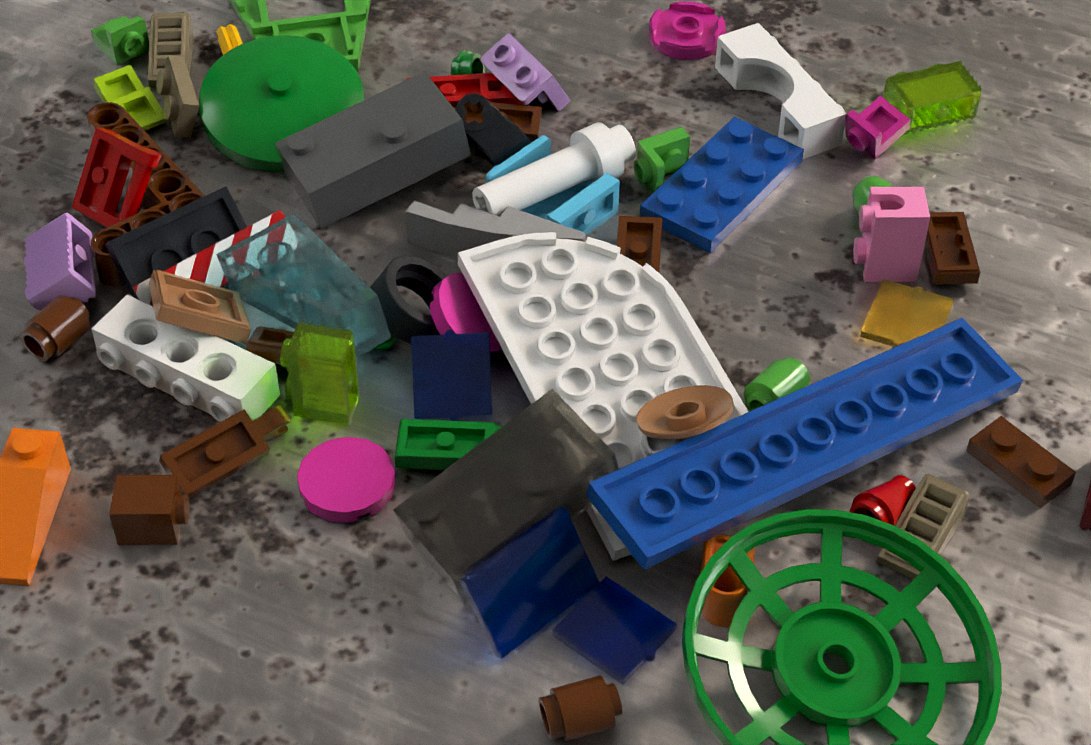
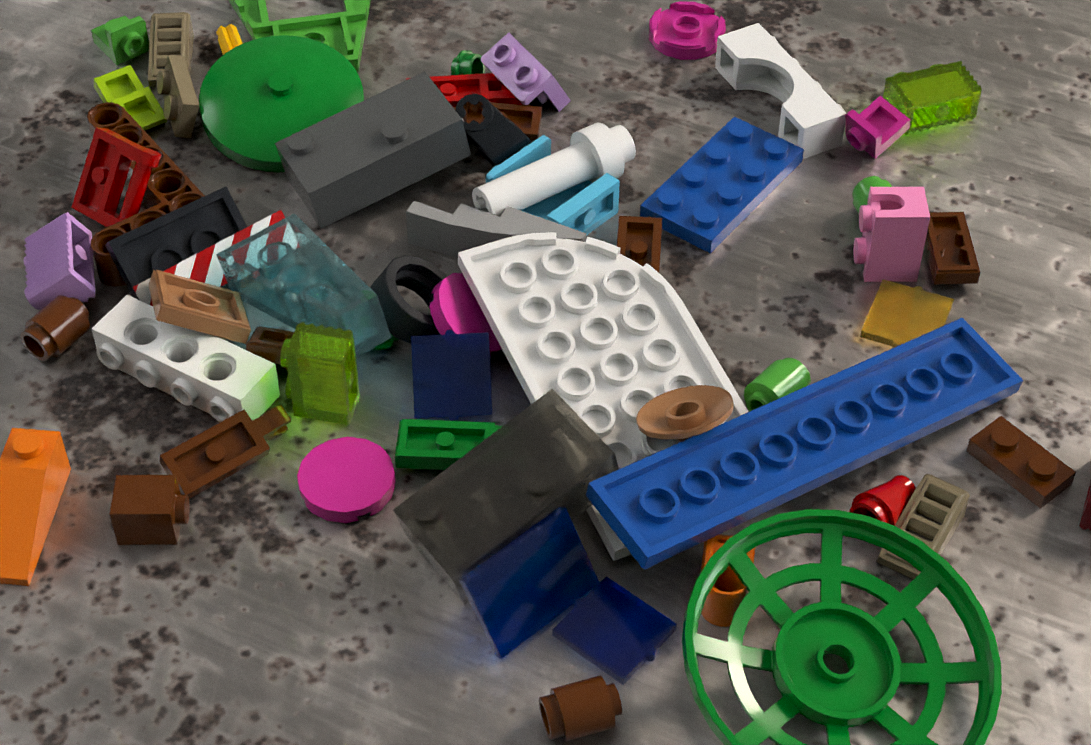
(661, 156): bright green bracket -> none

